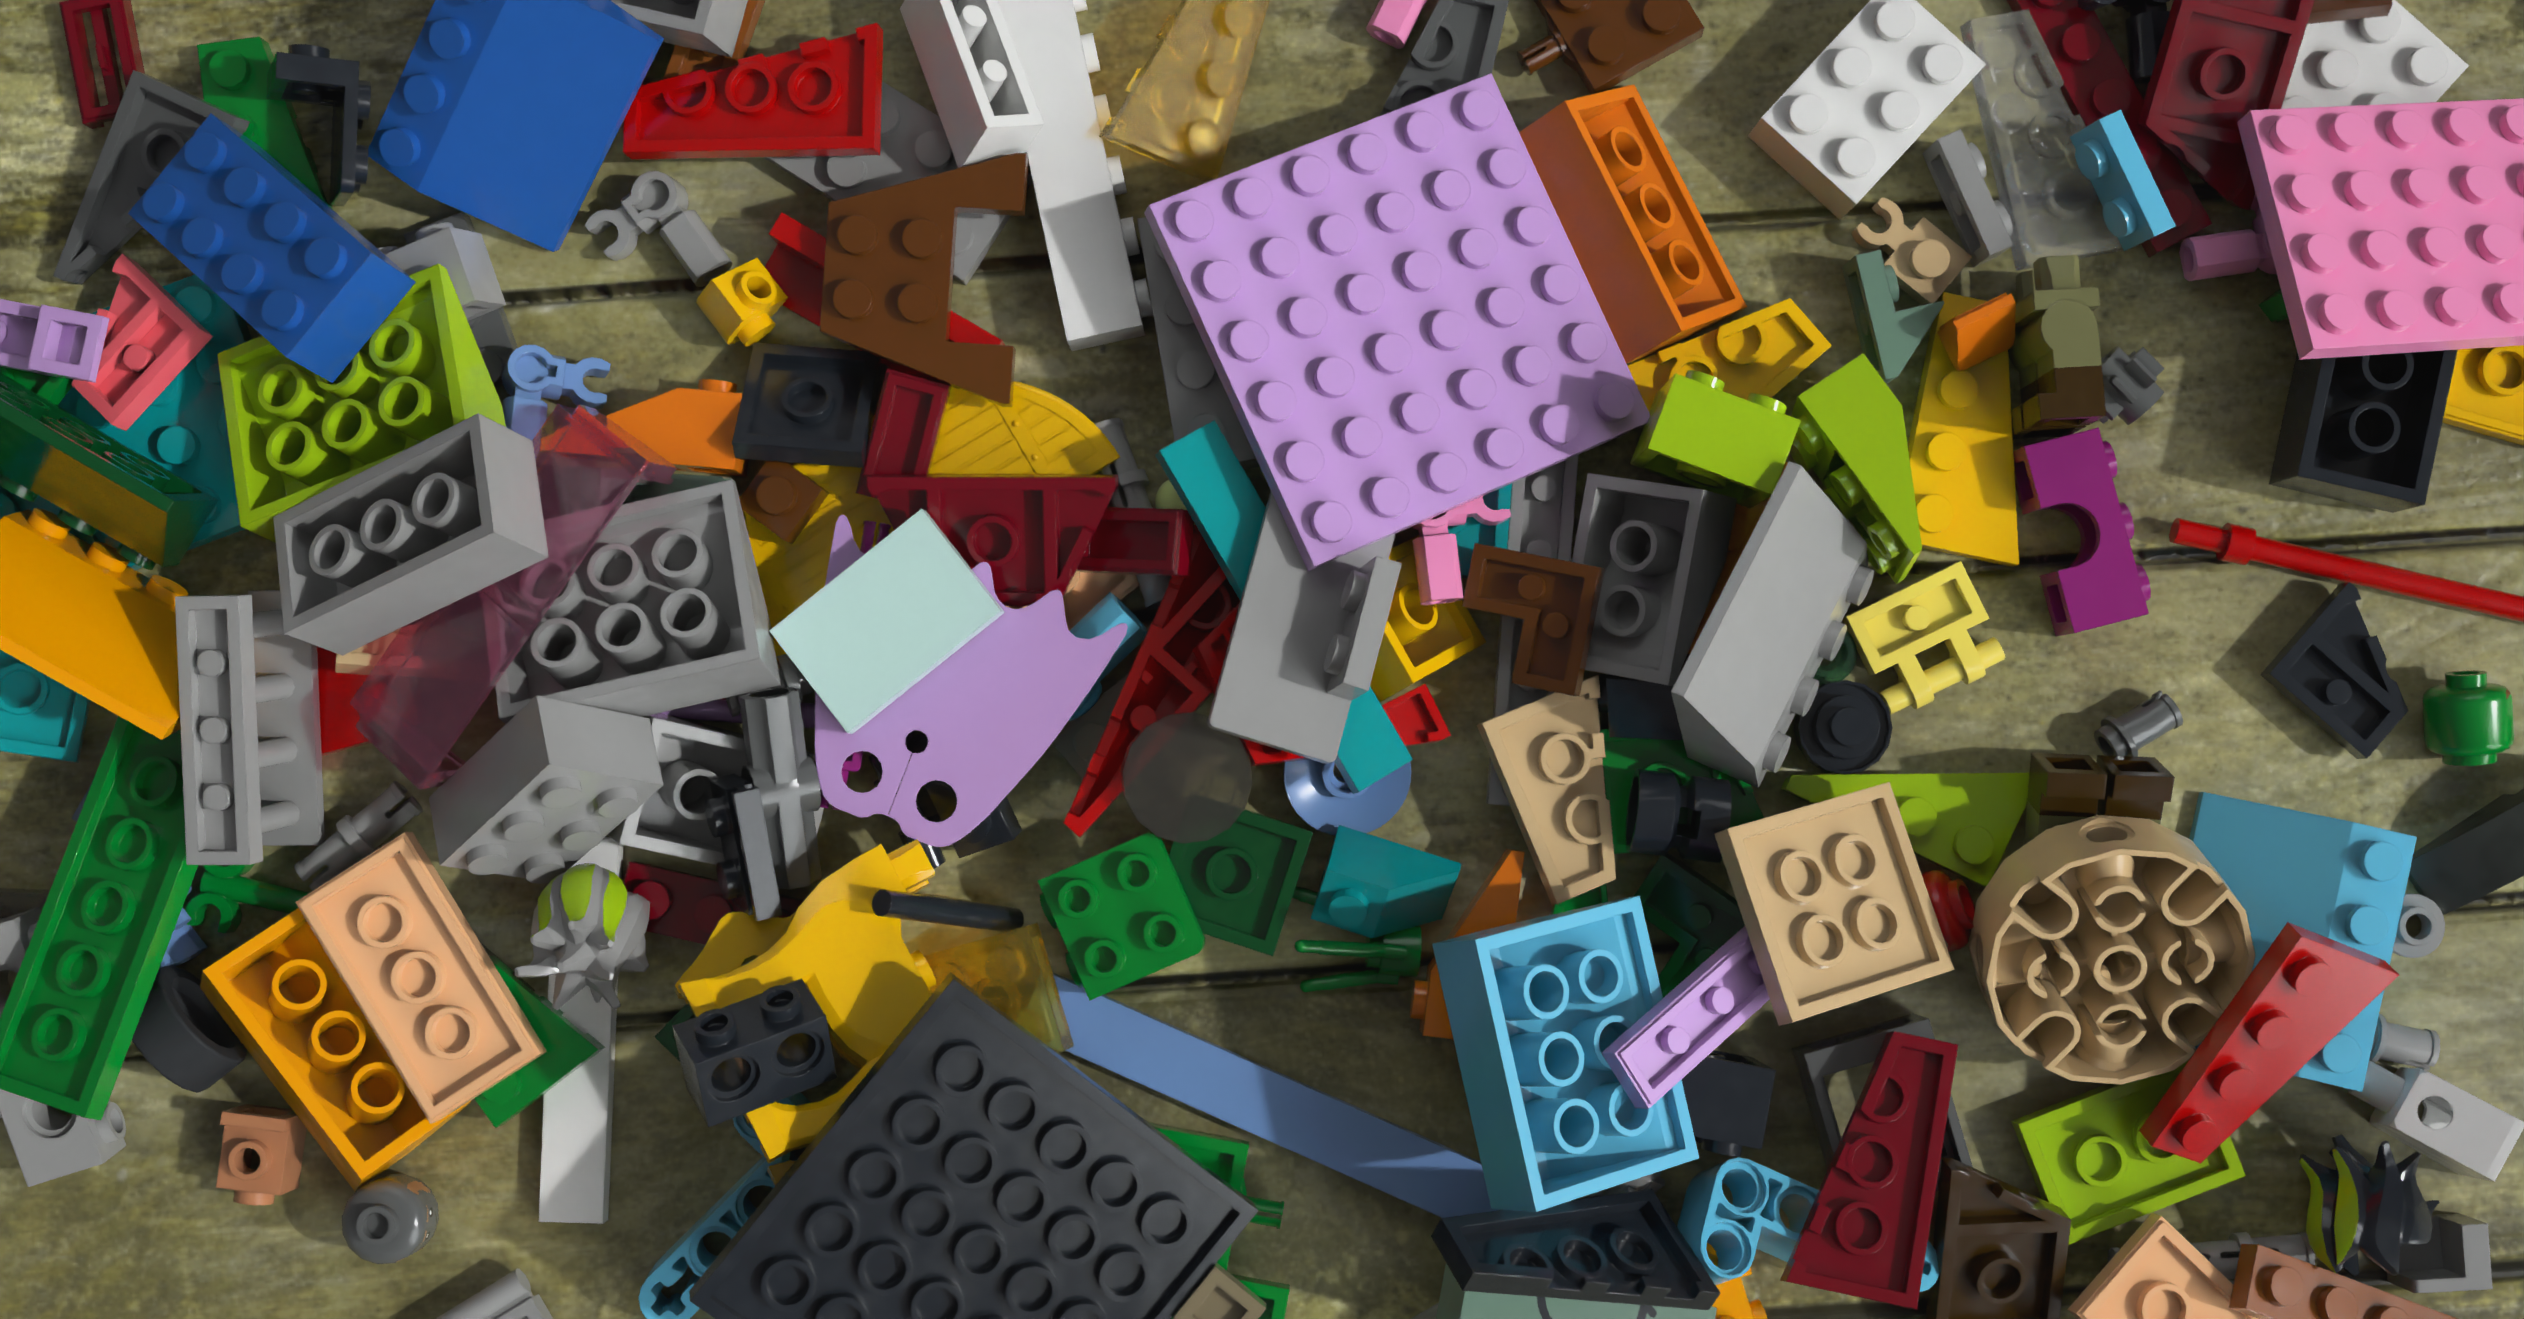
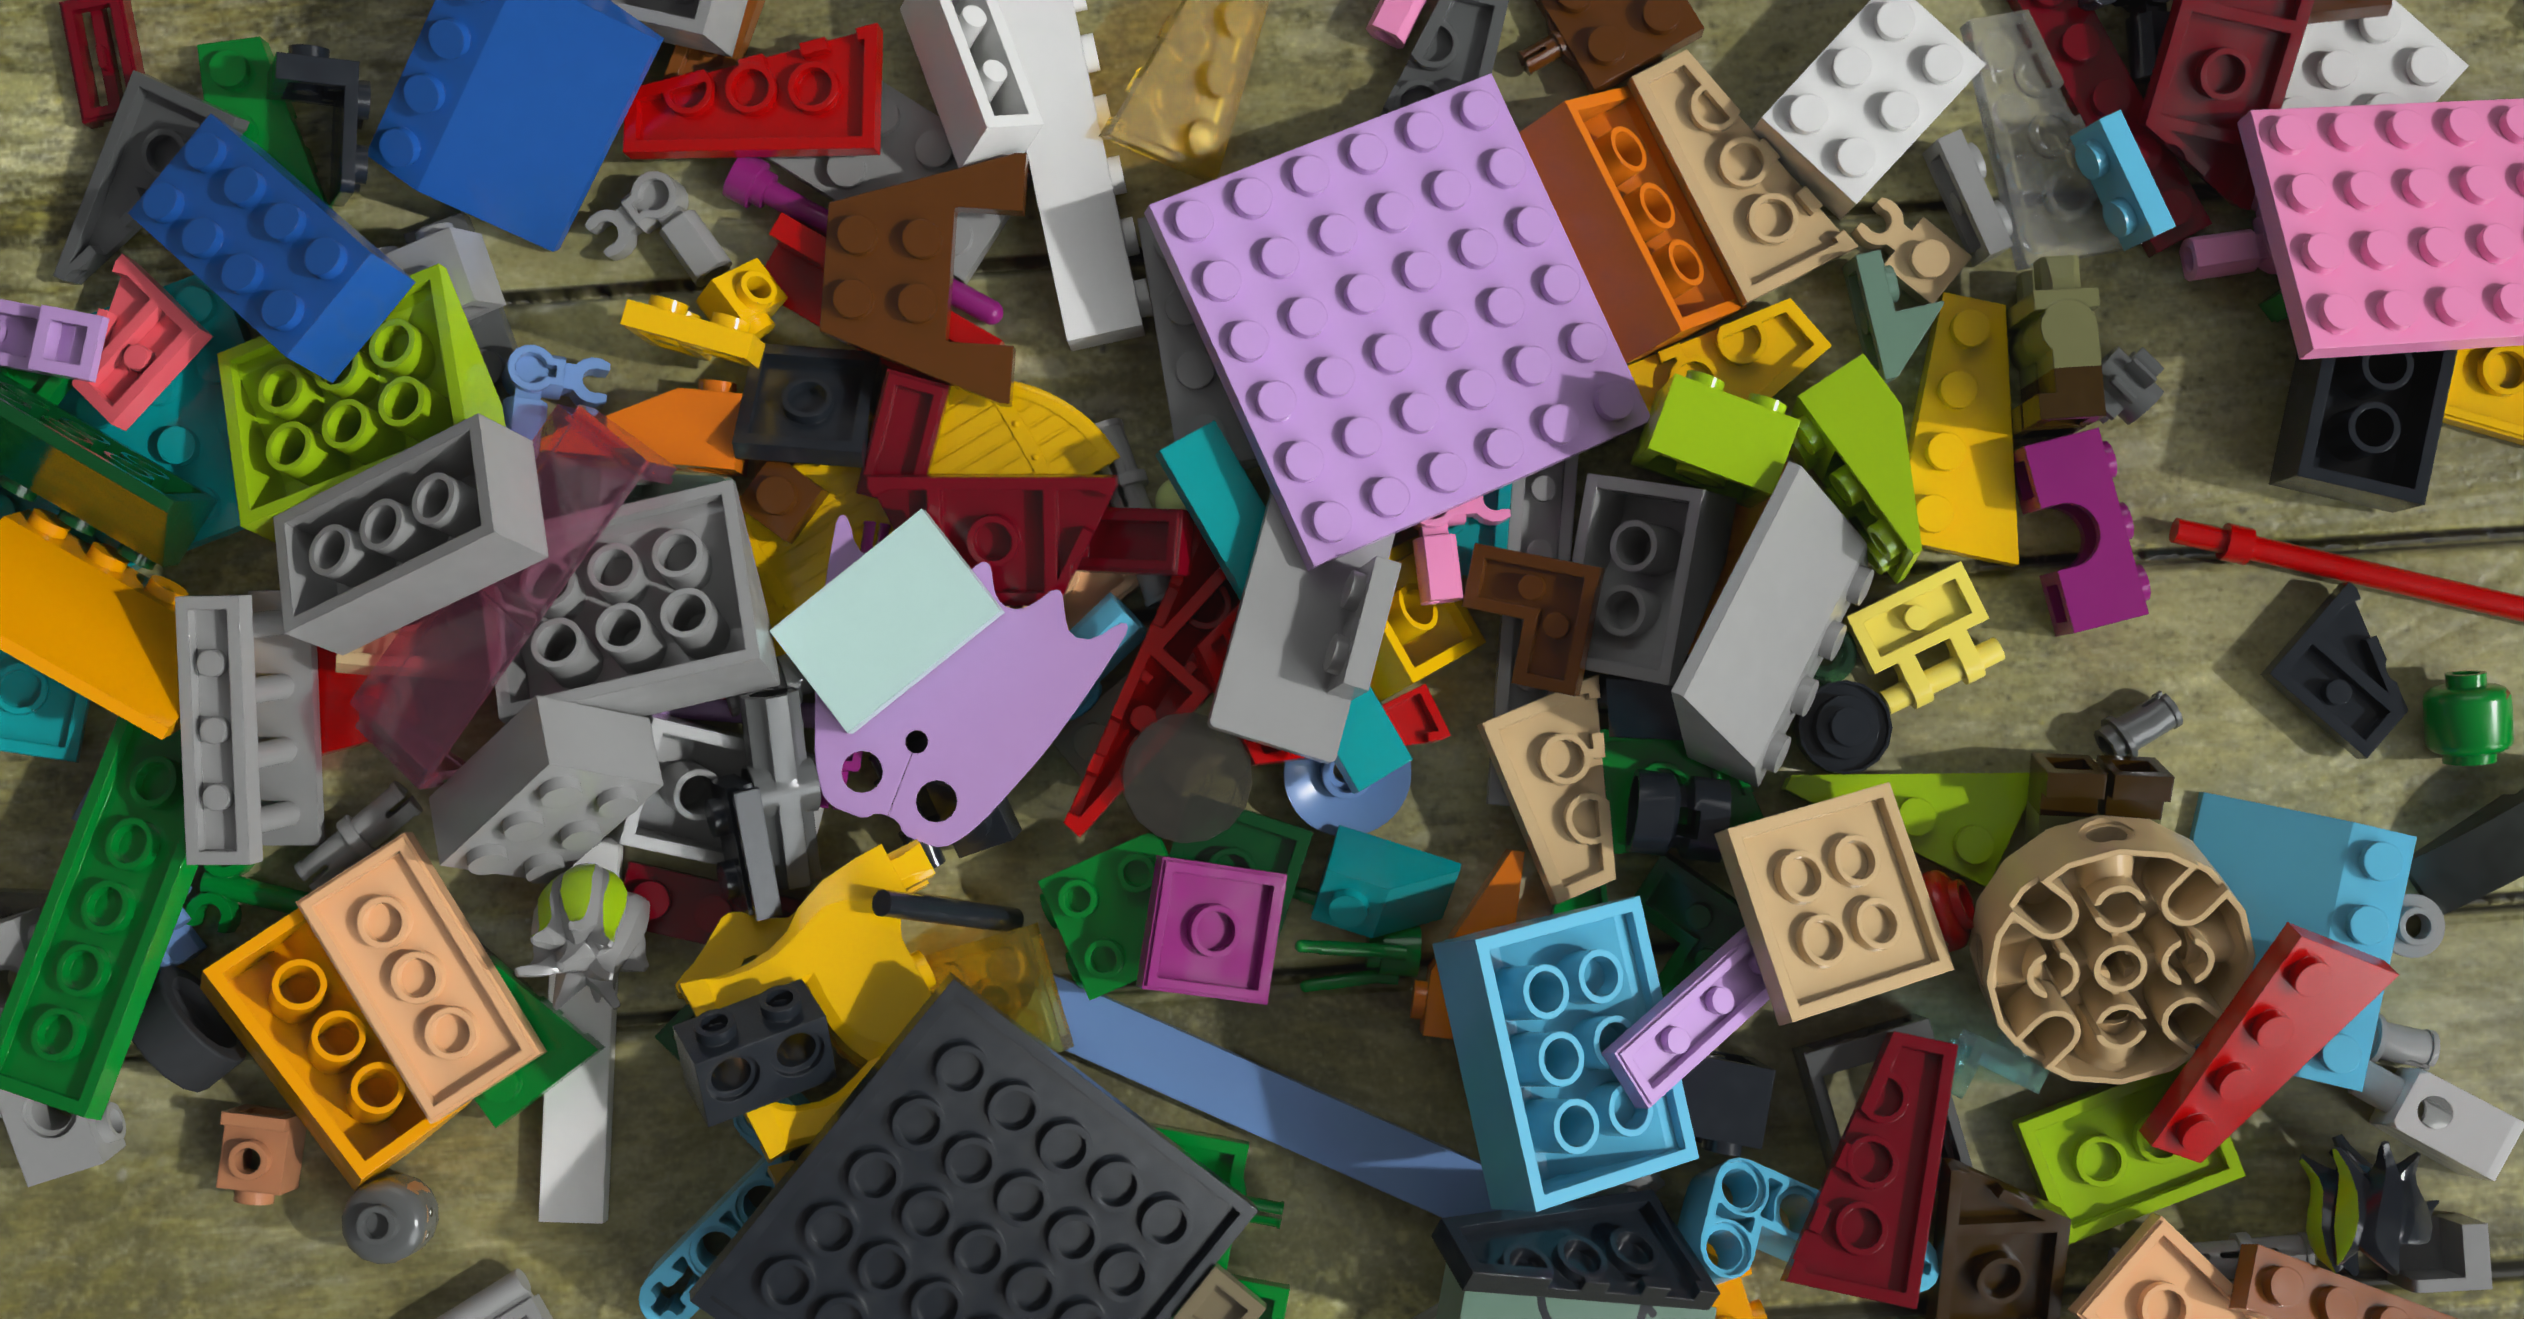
(674, 328): none -> yellow plate
(754, 184): none -> magenta piece
(1211, 930): none -> magenta tile
(1742, 196): none -> tan wing
(1980, 332): orange slope -> none
(1999, 1057): none -> clear light blue bracket

